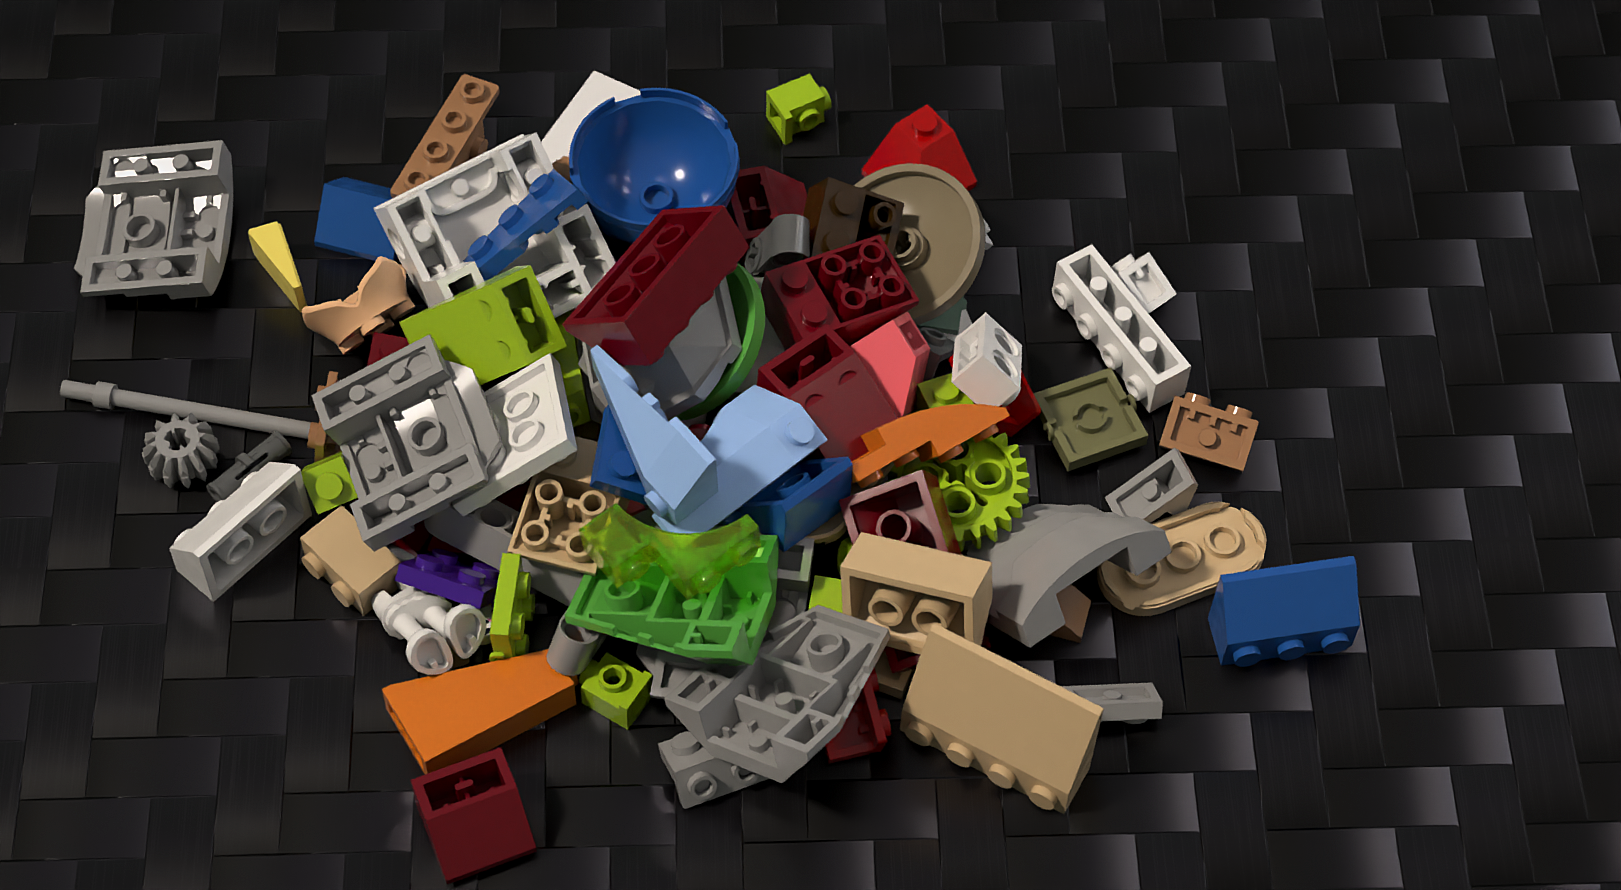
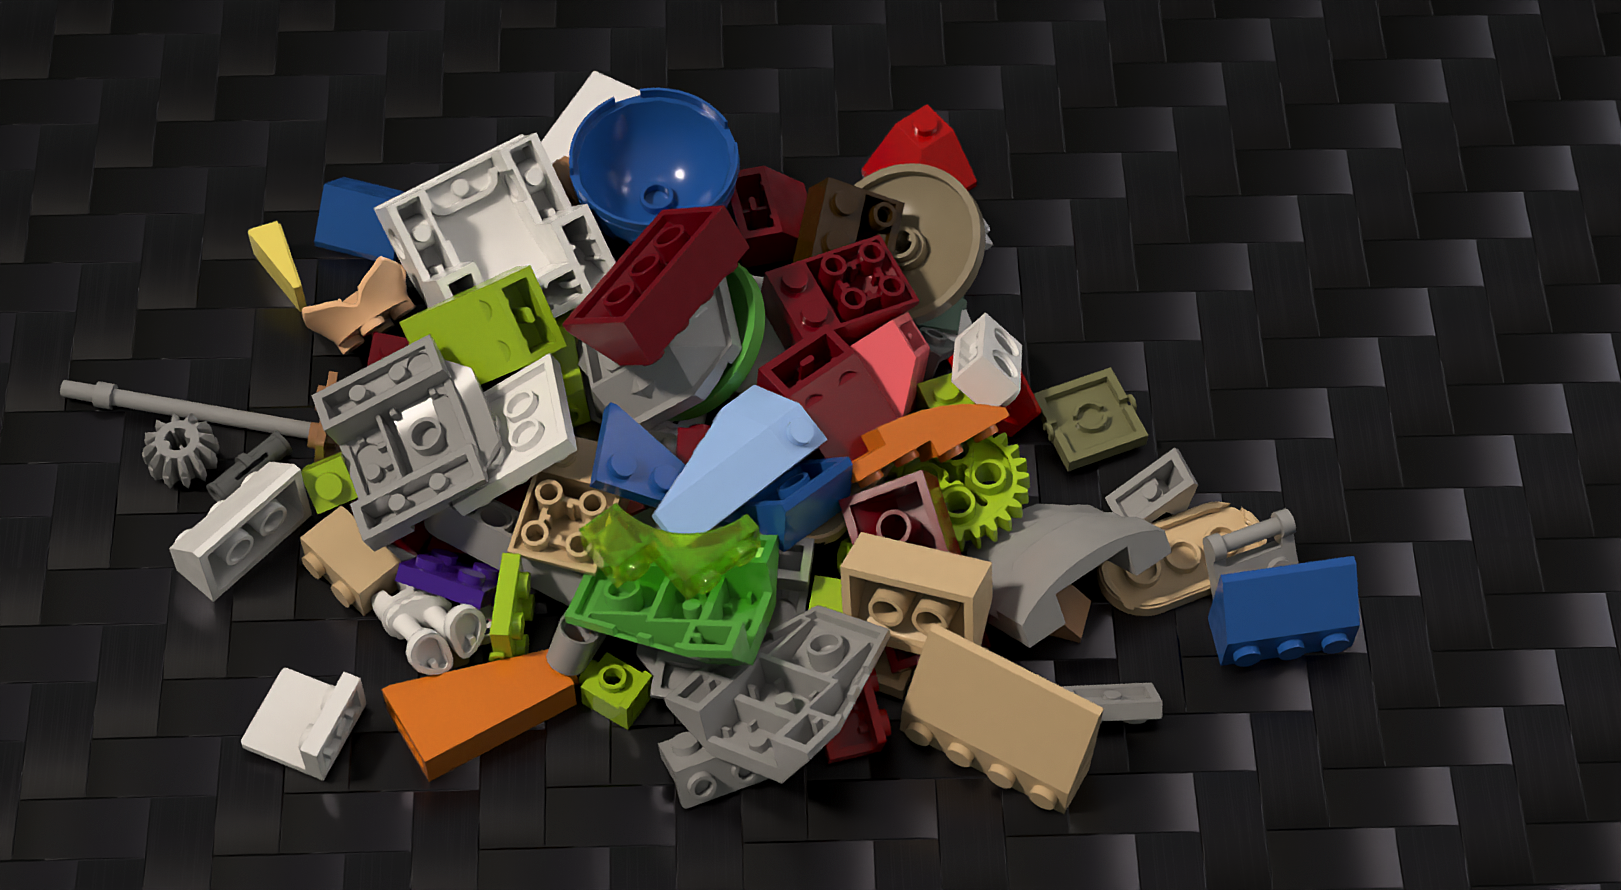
(158, 222): light grey slope -> none
(305, 721): none -> white bracket
(453, 135): medium nougat bracket -> none
(473, 815): dark red slope -> none
(533, 215): blue wing -> none
(667, 456): light blue wedge -> none
(779, 244): dark grey piece -> none
(796, 106): lime brick -> none
(1120, 328): white brick -> none
(1144, 280): white bracket -> none
(1209, 432): medium nougat bracket -> none
(1273, 554): none -> light grey plate

